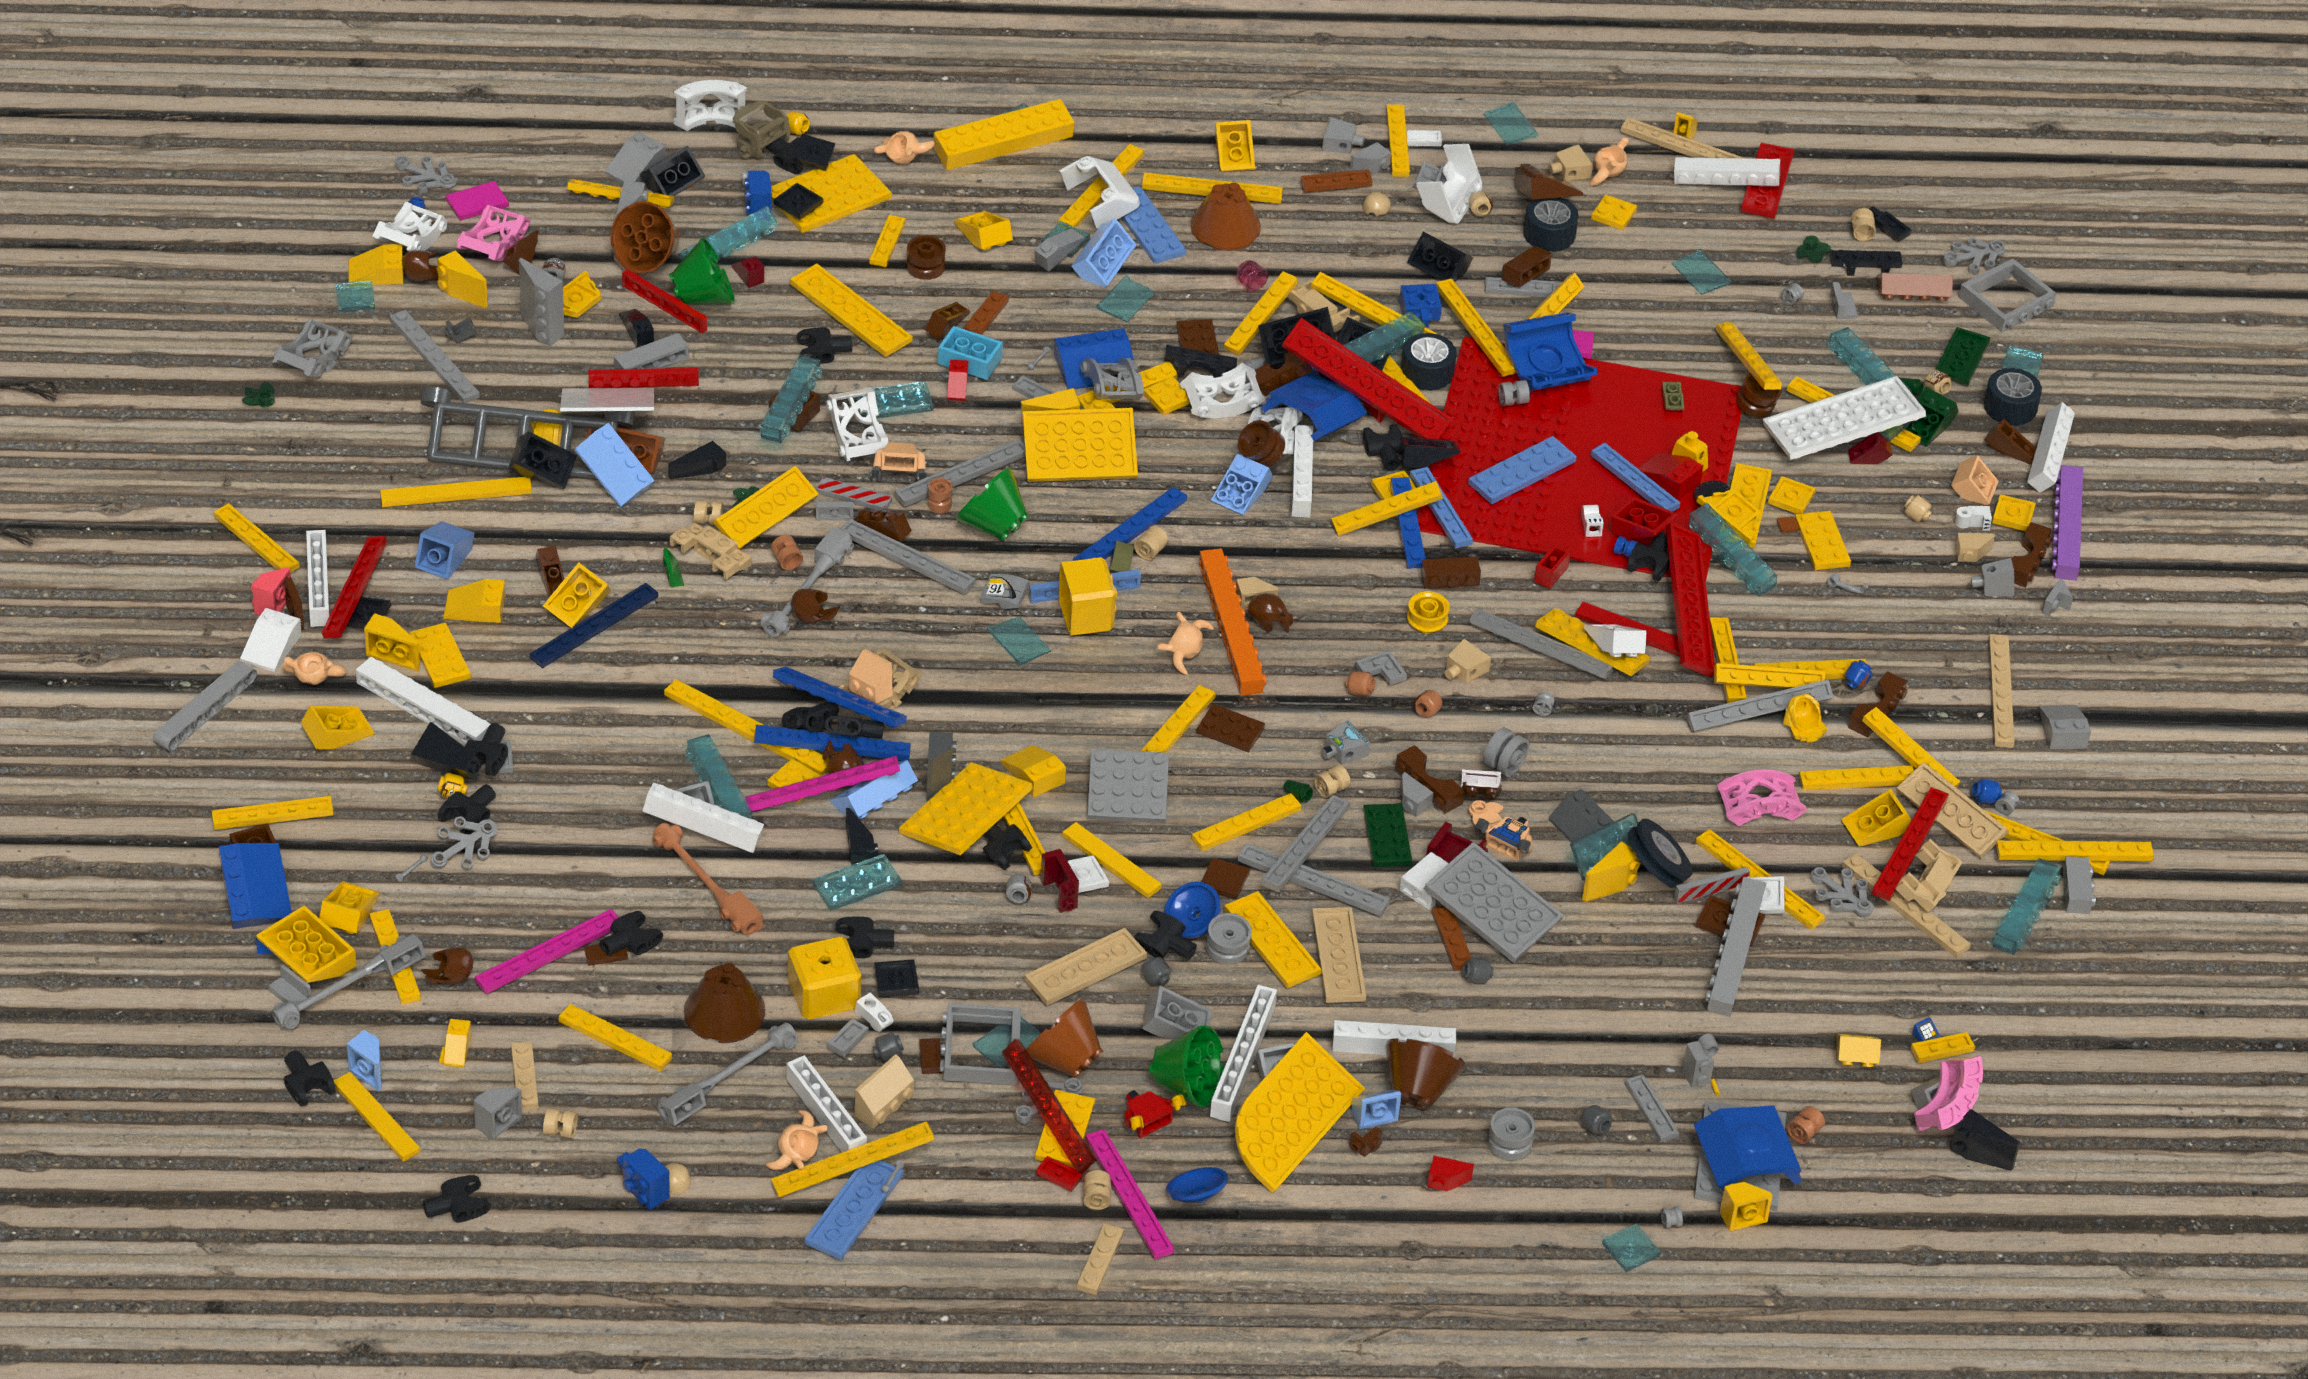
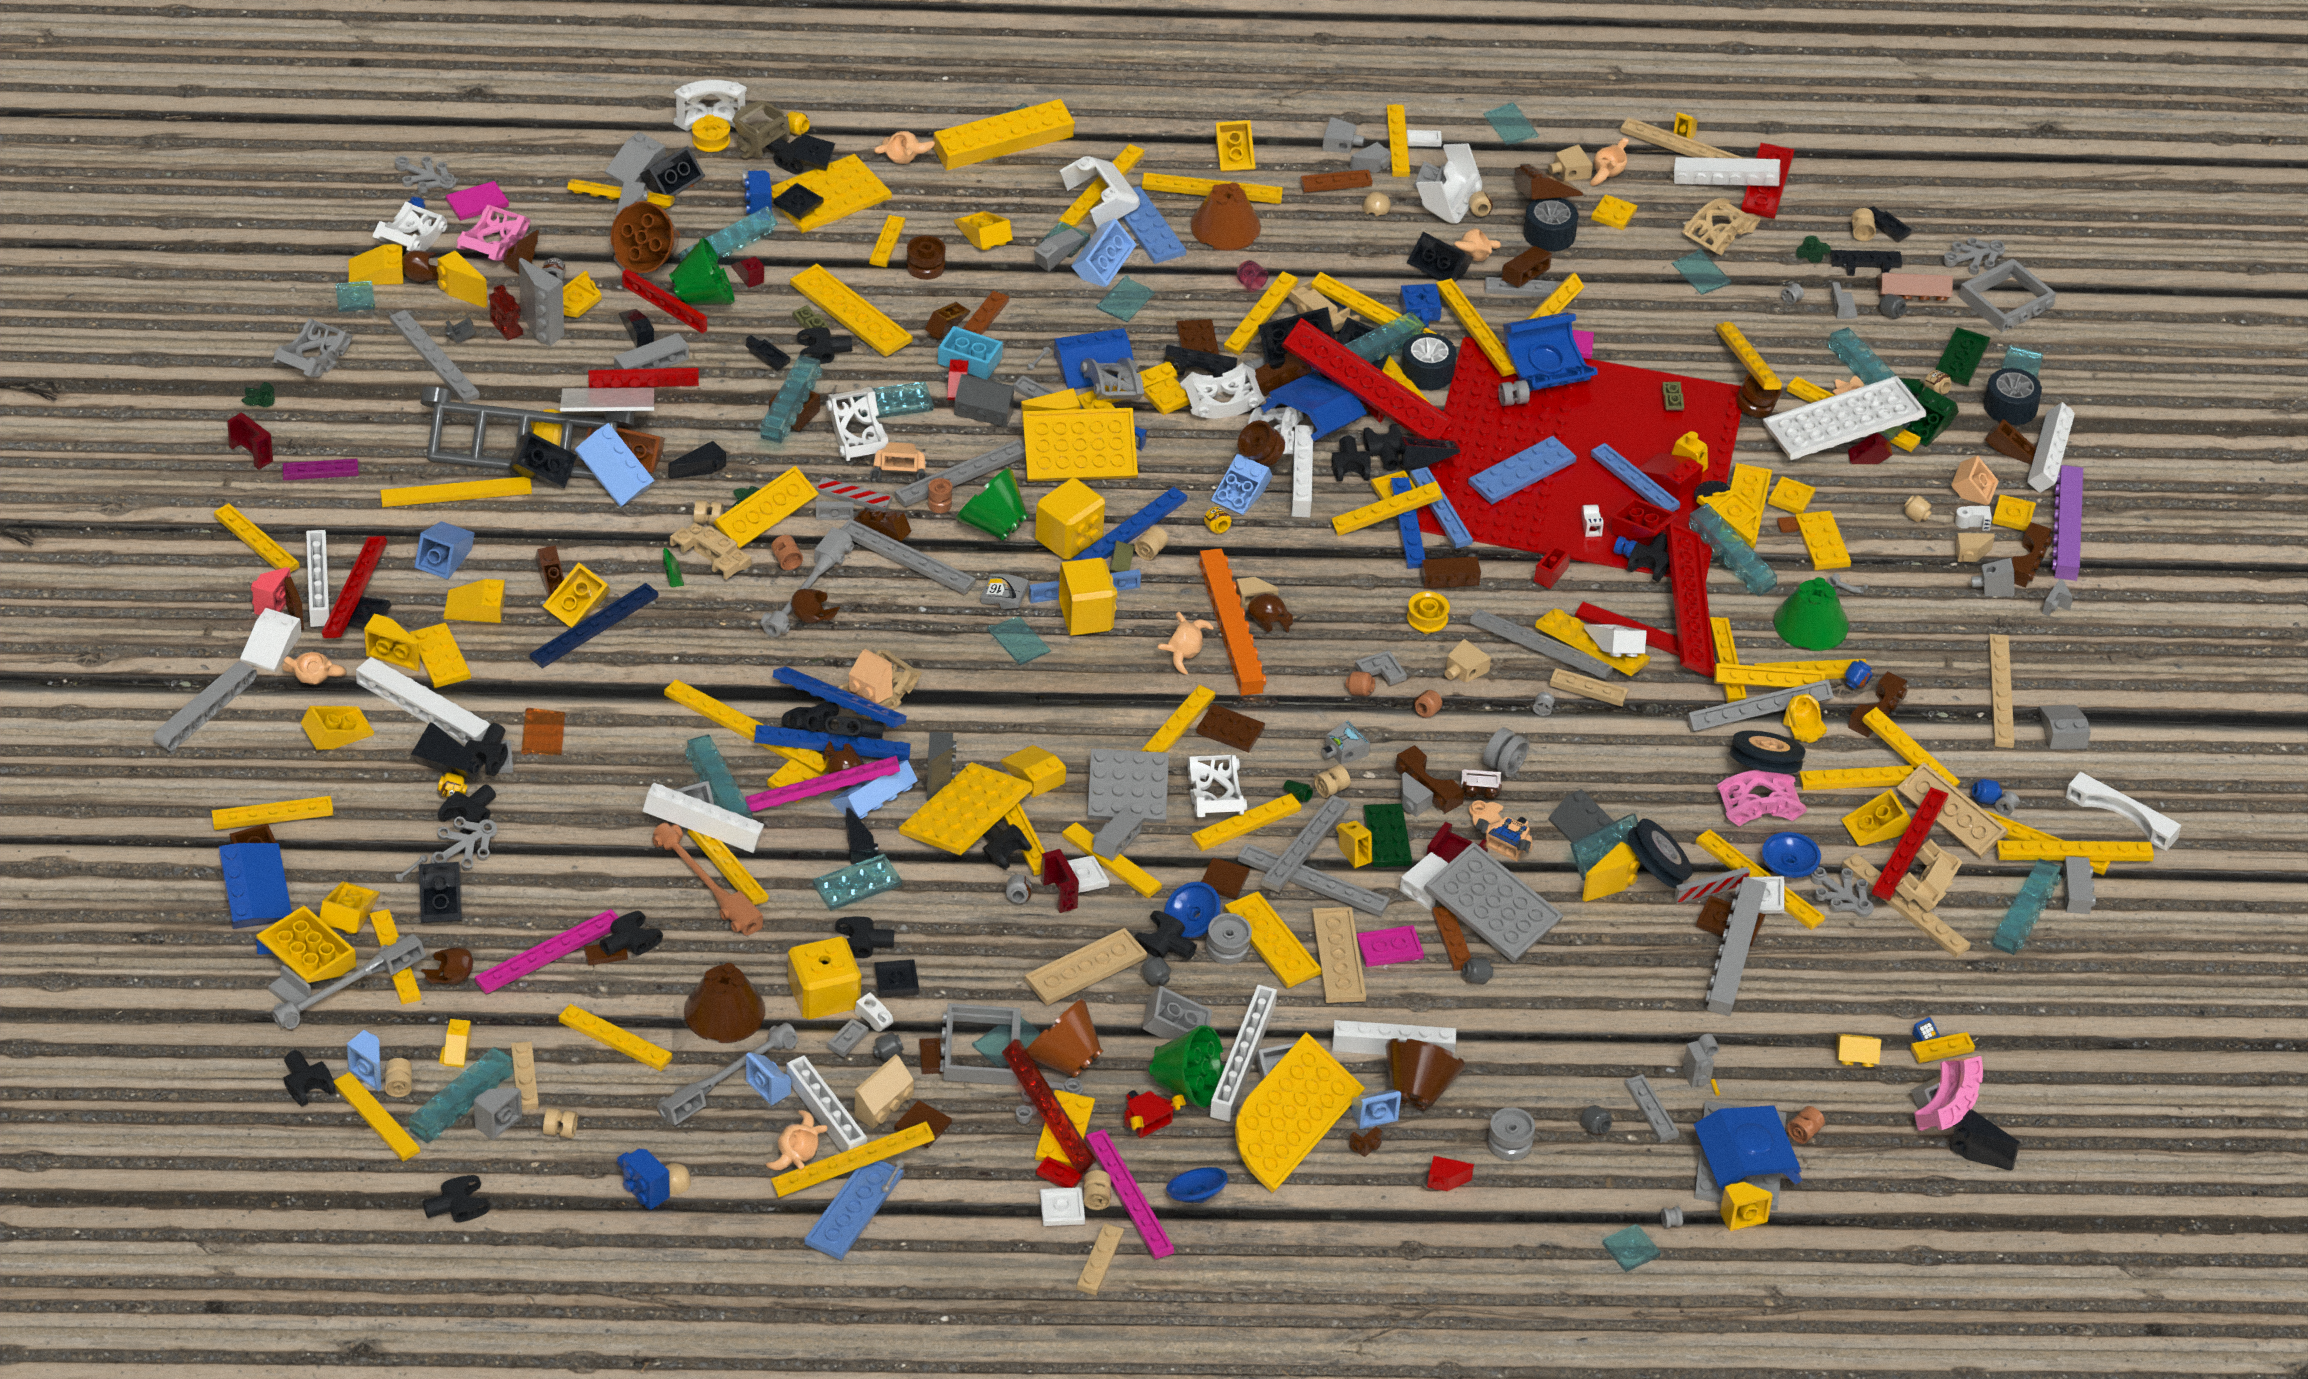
(252, 437): none -> dark red panel
(320, 469): none -> magenta tile
(398, 1077): none -> tan wheel
(440, 892): none -> black slope
(460, 1095): none -> clear light blue brick
(505, 313): none -> clear red hips
(543, 732): none -> clear orange piece
(711, 133): none -> yellow wheel
(730, 867): none -> yellow plate
(767, 352): none -> black hinge
(767, 1078): none -> light blue slope
(808, 319): none -> olive slope
(921, 1113): none -> reddish brown tile
(984, 400): none -> dark grey slope
(1062, 1206): none -> white plate
(1070, 519): none -> yellow plate
(1117, 834): none -> light grey brick
(1140, 437): none -> blue slope
(1206, 802): none -> white fence
(1217, 520): none -> yellow head
(1350, 460): none -> black connector
(1355, 843): none -> yellow torso
(1389, 946): none -> dark pink tile
(1477, 244): none -> light nougat piece
(1589, 687): none -> tan plate
(1721, 240): none -> tan fence
(1767, 752): none -> black wheel
(1791, 854): none -> blue dish
(1812, 617): none -> green cone
(1842, 387): none -> light nougat plate
(1892, 306): none -> dark grey head
(2092, 793): none -> white arch

